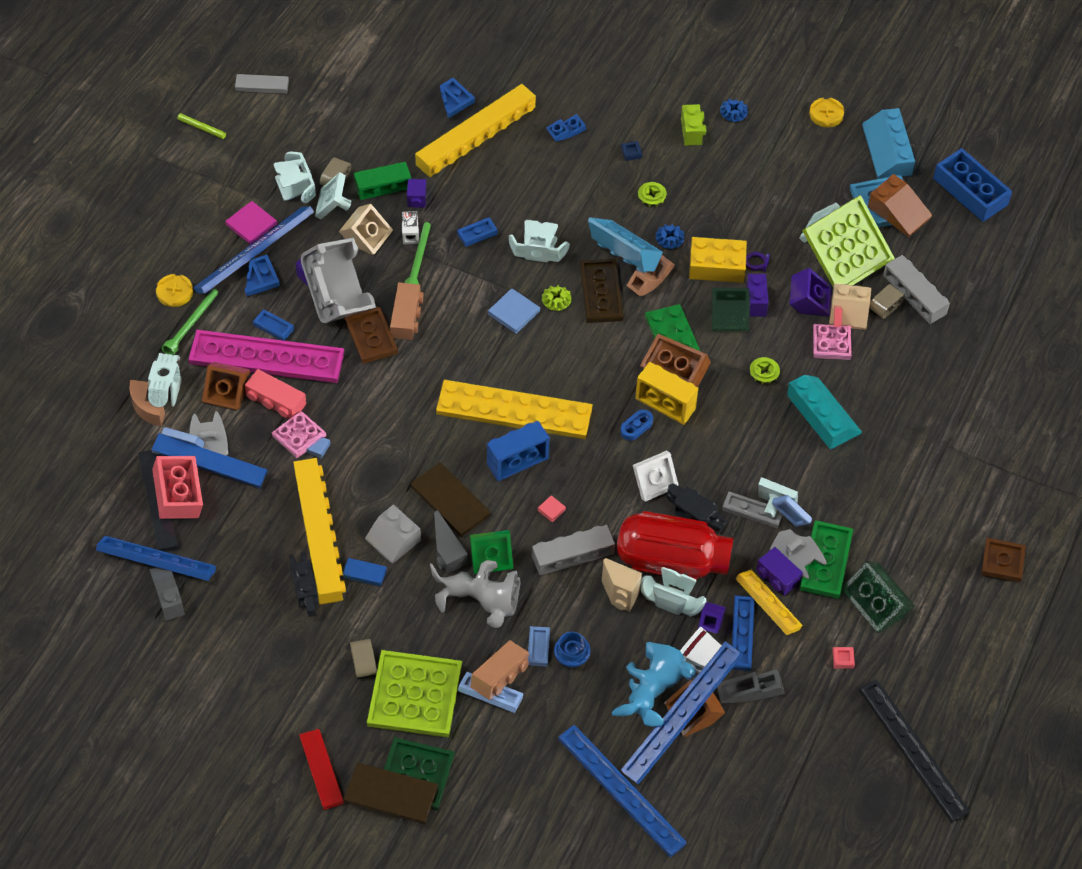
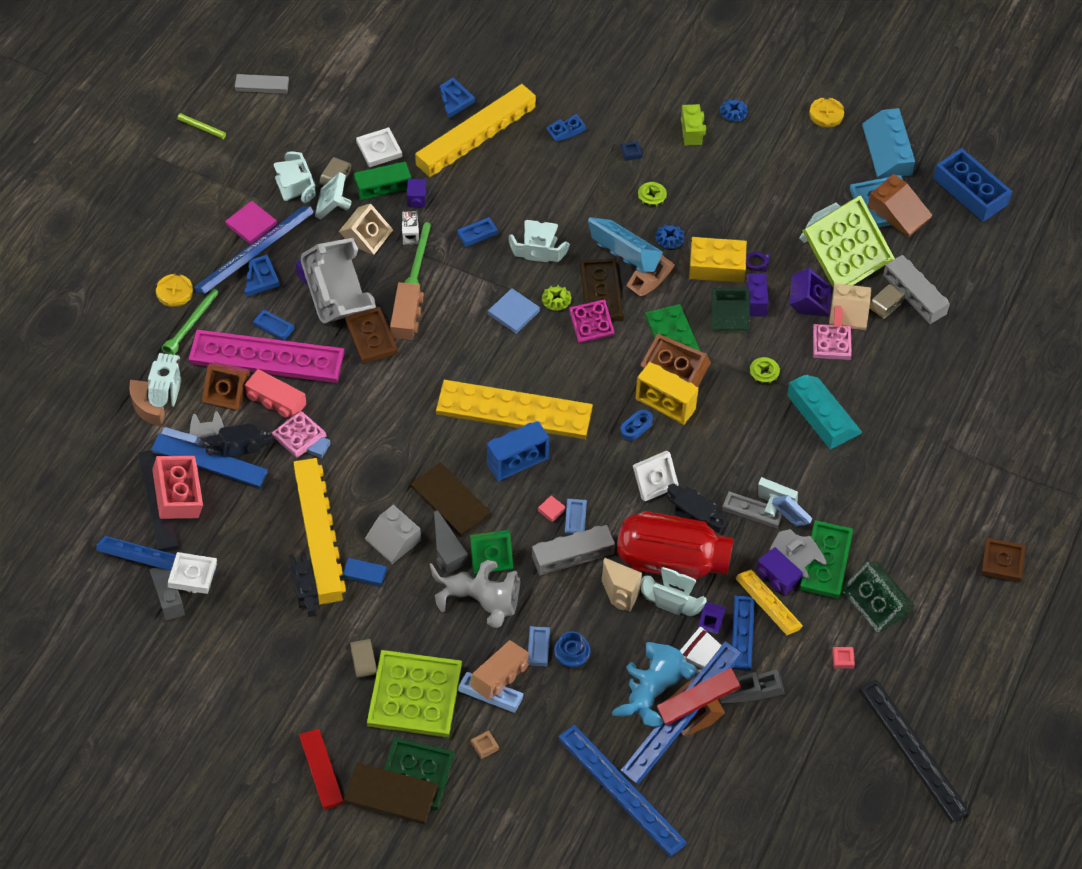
(192, 573): none -> white tile
(238, 440): none -> black hinge
(379, 147): none -> white plate
(484, 744): none -> medium nougat tile
(575, 516): none -> medium blue tile
(591, 321): none -> dark pink tile
(698, 696): none -> tile

